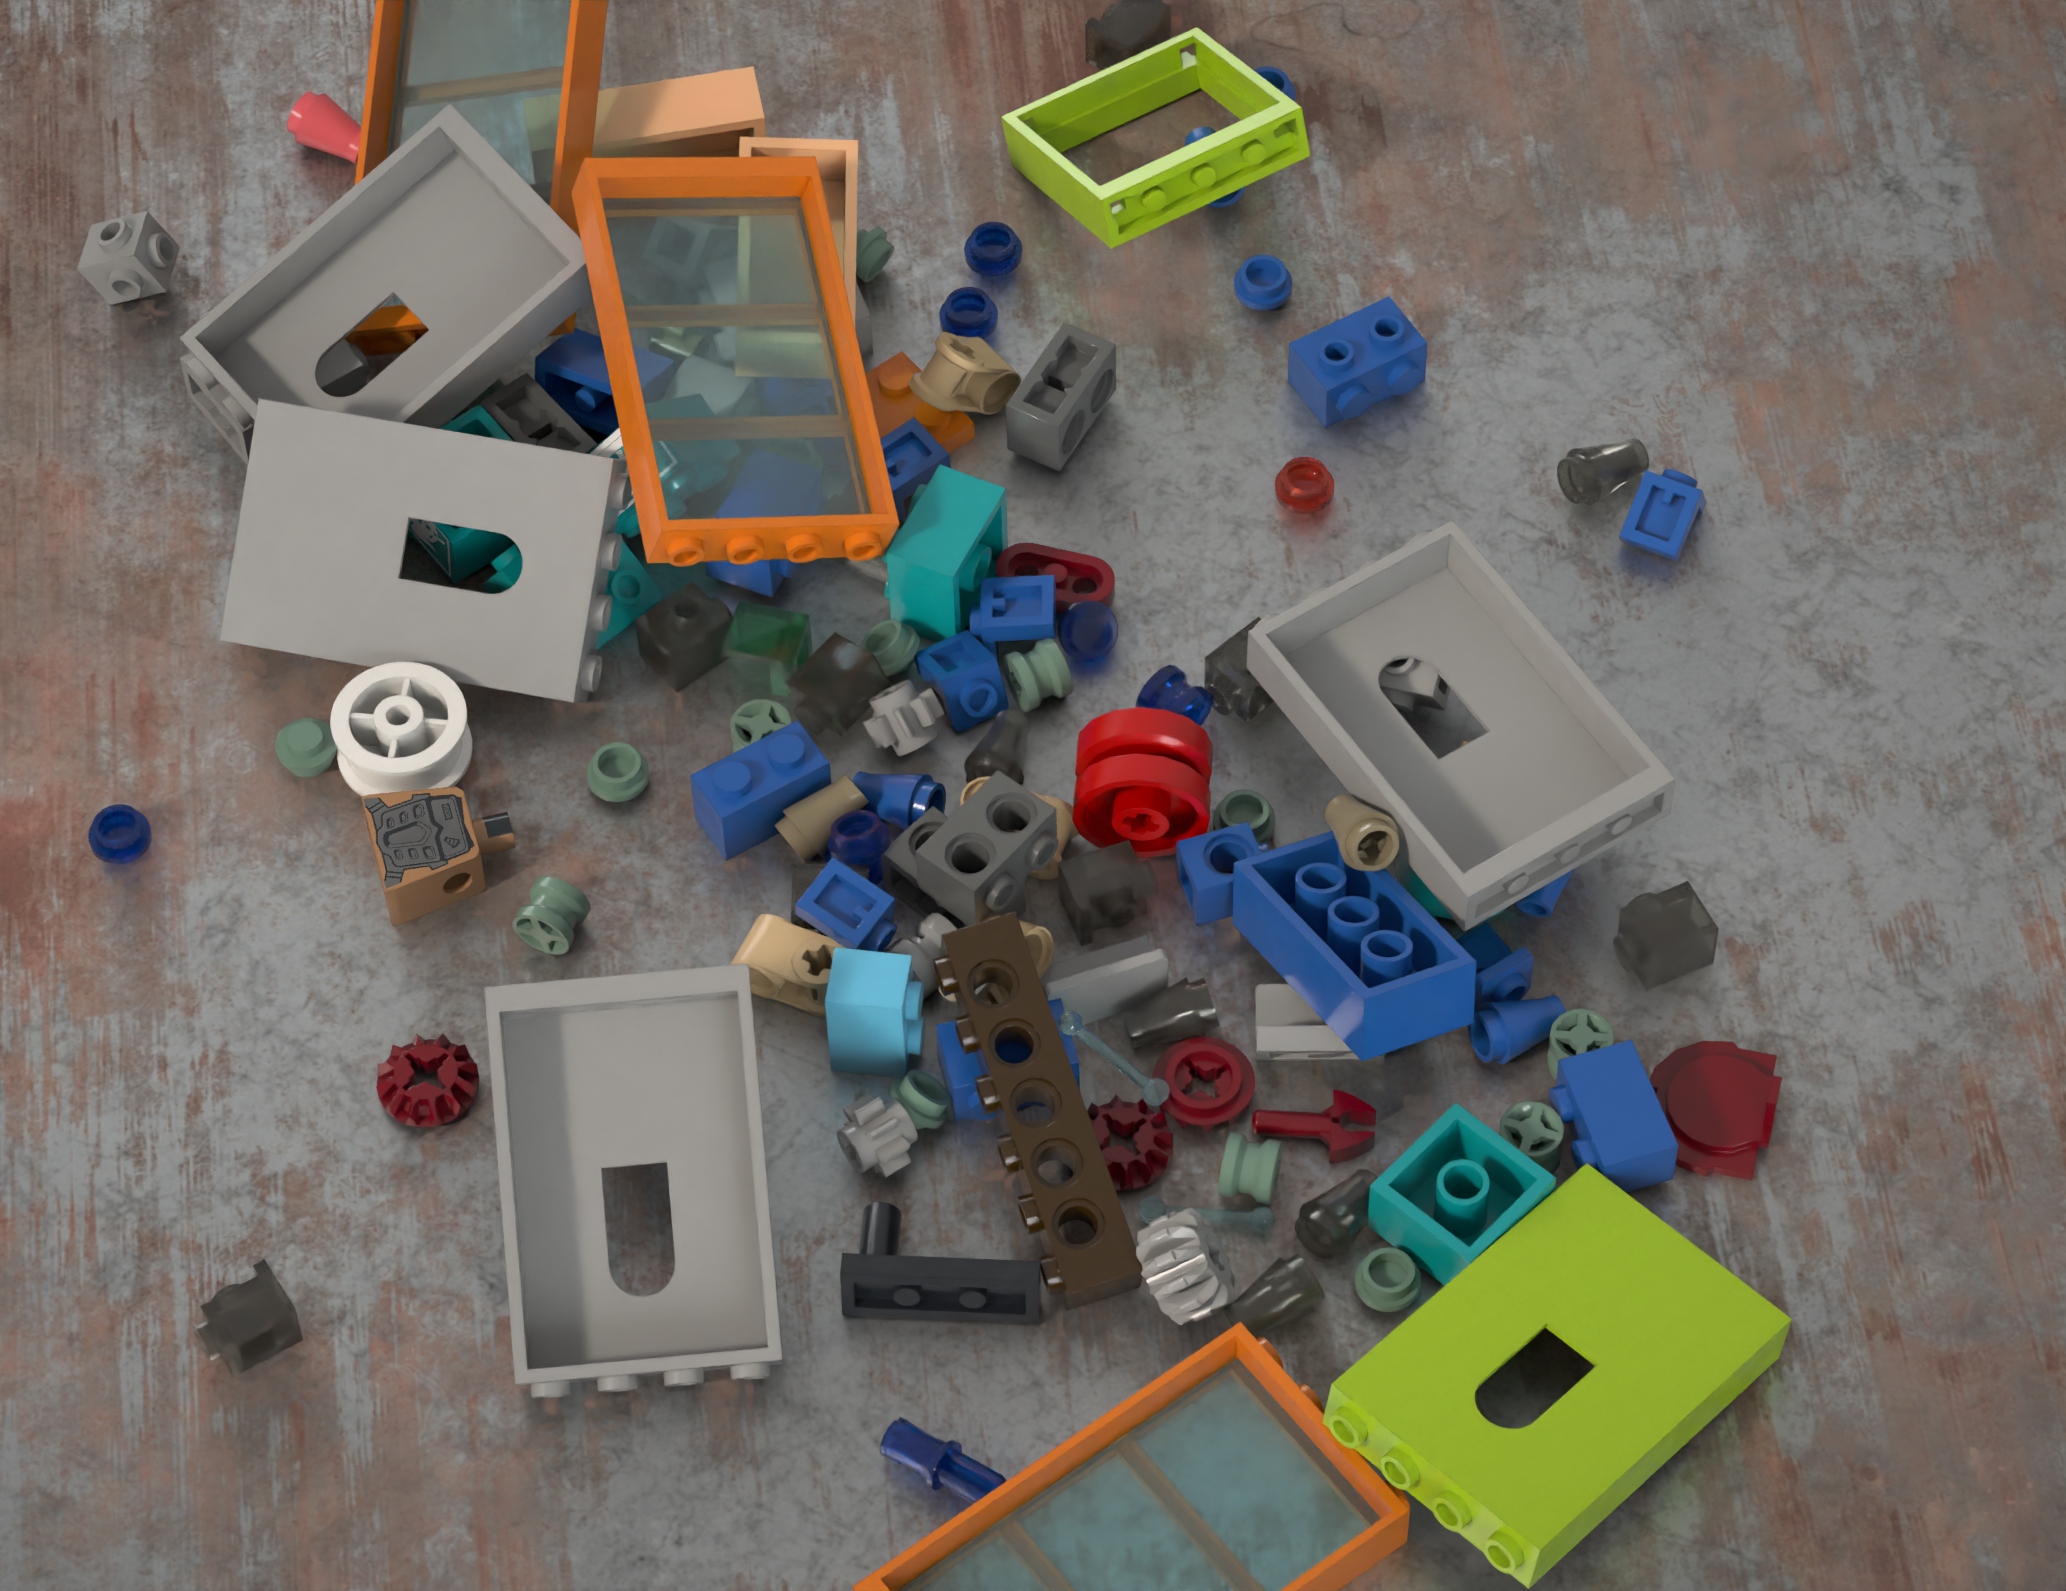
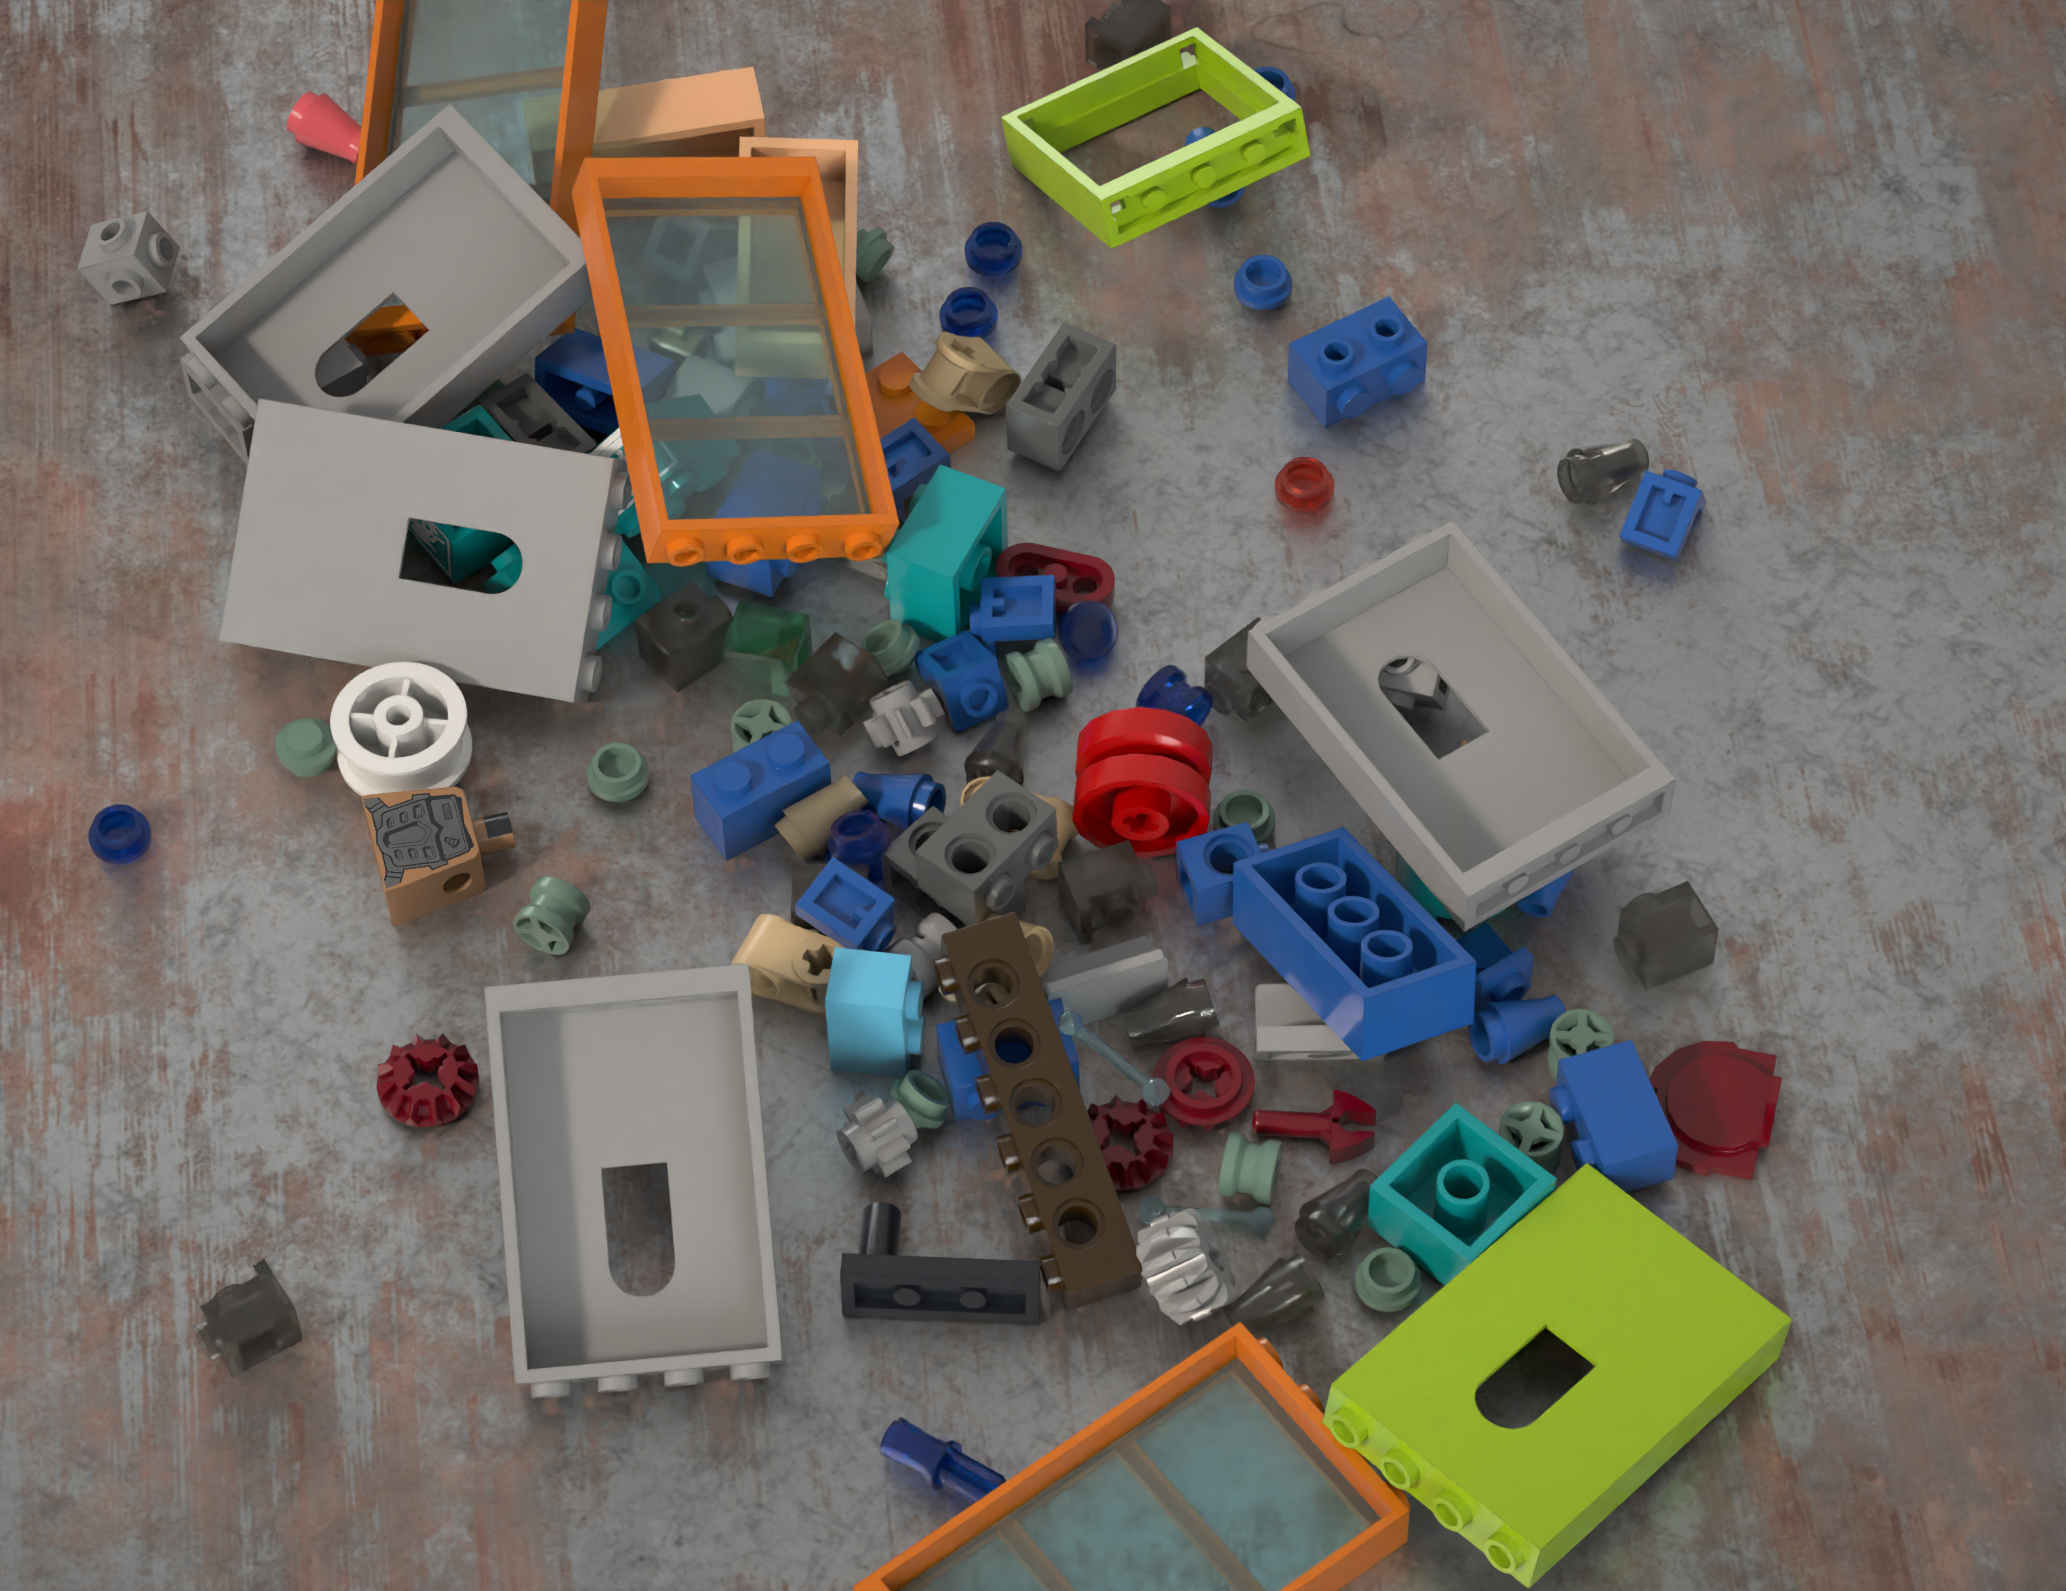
(1363, 835): dark tan cone -> none

